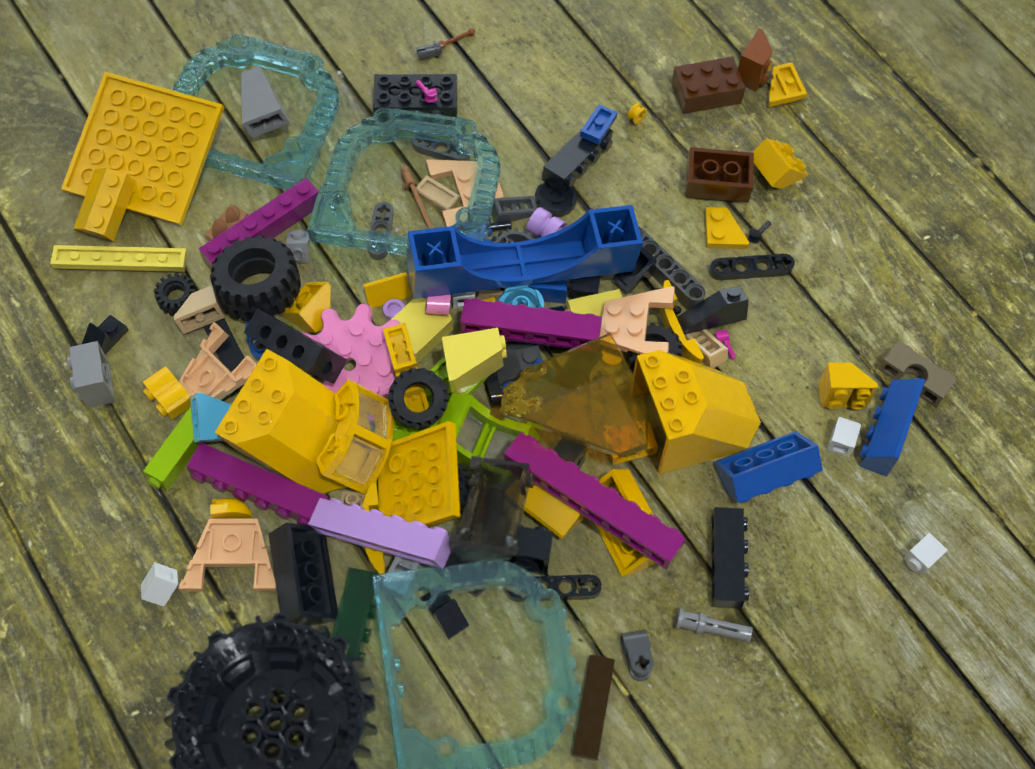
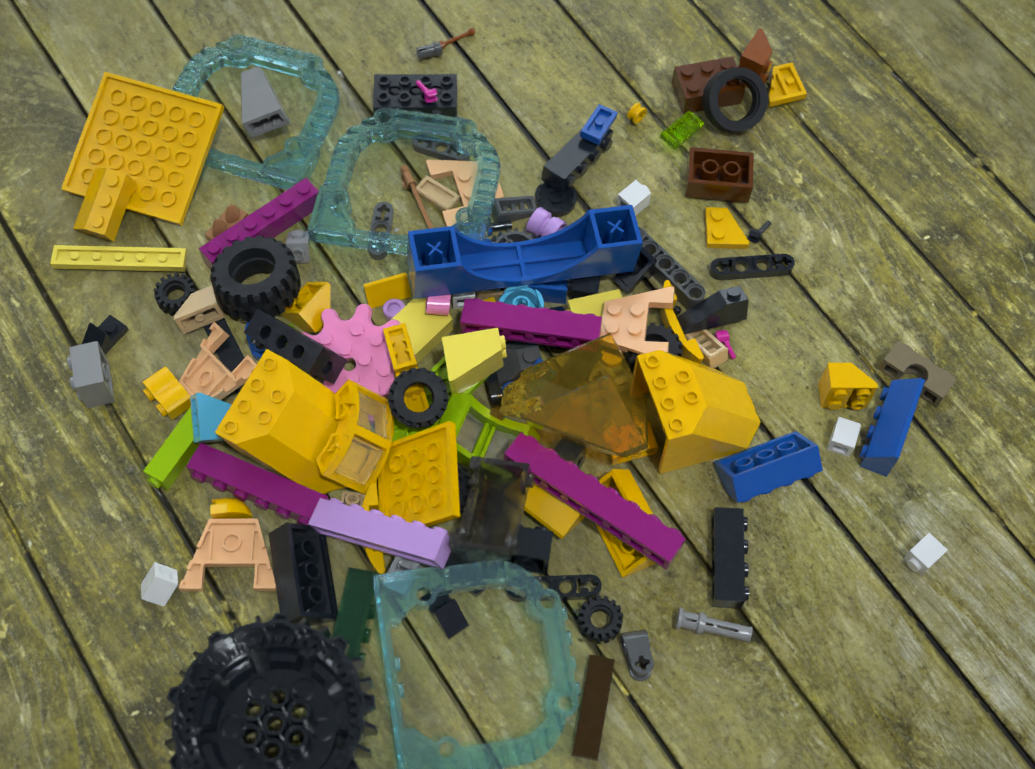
(604, 605): none -> black tyre
(635, 195): none -> white brick
(681, 130): none -> clear neon green plate
(759, 99): none -> black tyre
(778, 163): yellow slope -> none

